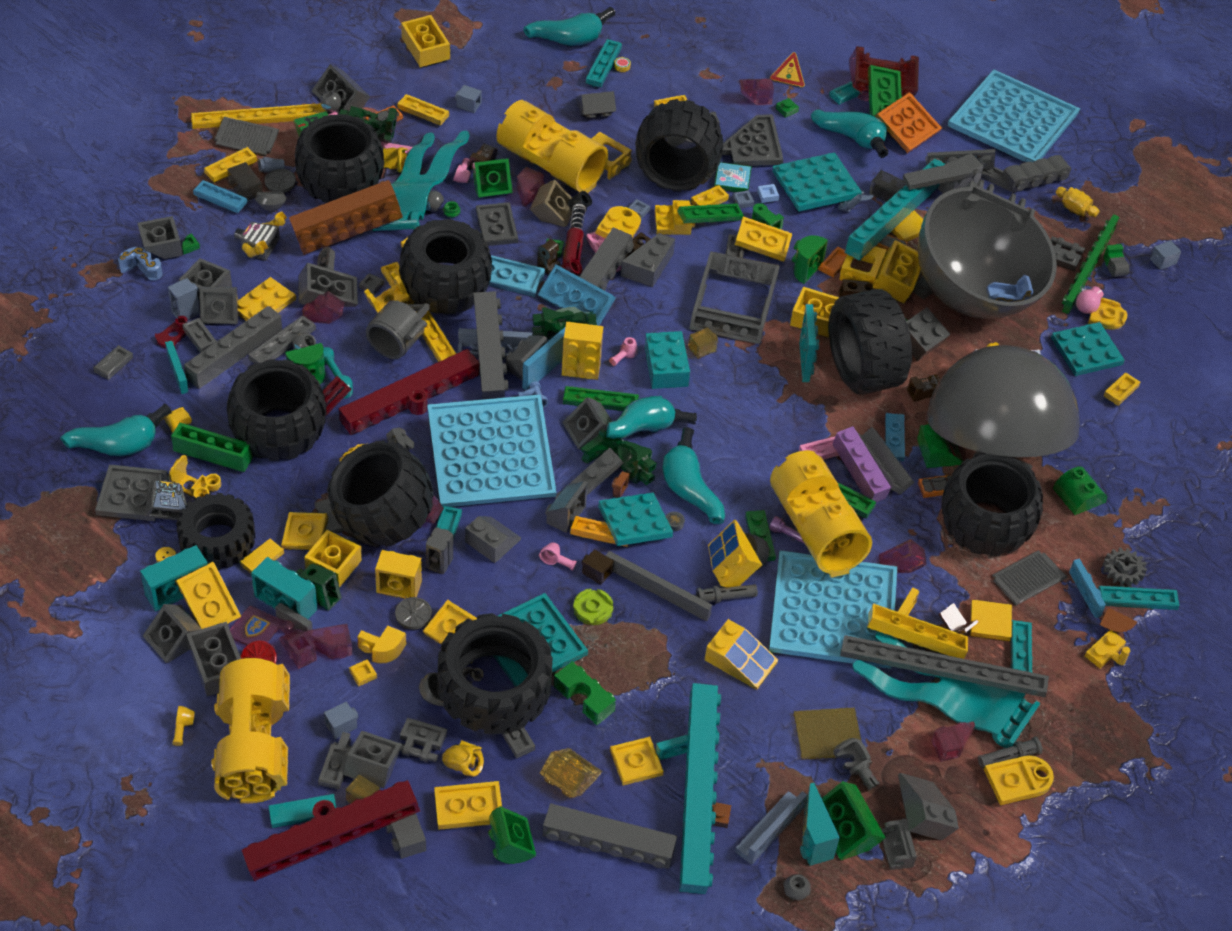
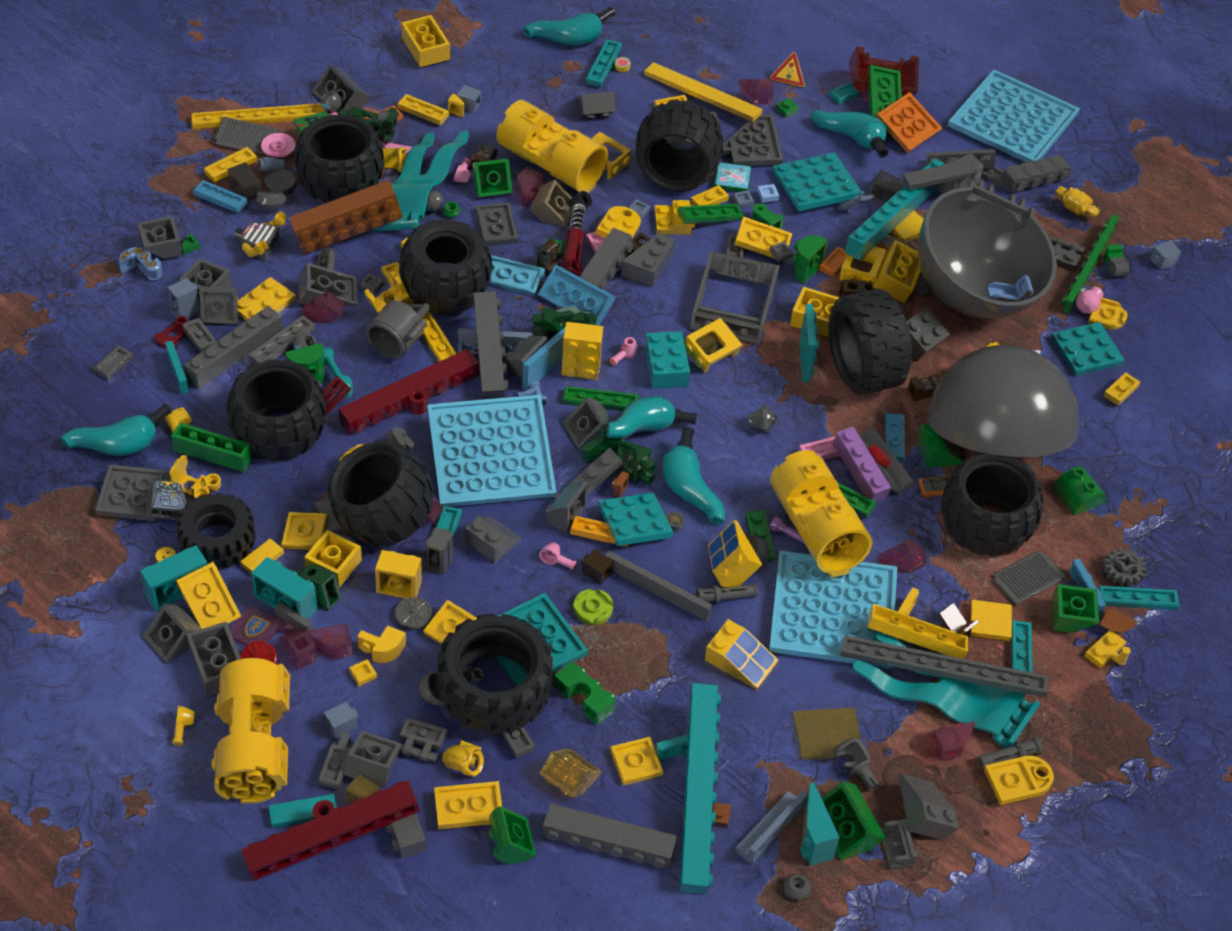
(278, 145): none -> bright pink dish
(456, 105): none -> yellow slope
(703, 92): none -> yellow tile
(725, 337): none -> yellow window
(763, 419): none -> dark grey rock
(781, 251): none -> dark grey tile
(879, 455): none -> red tile
(1074, 608): none -> green slope

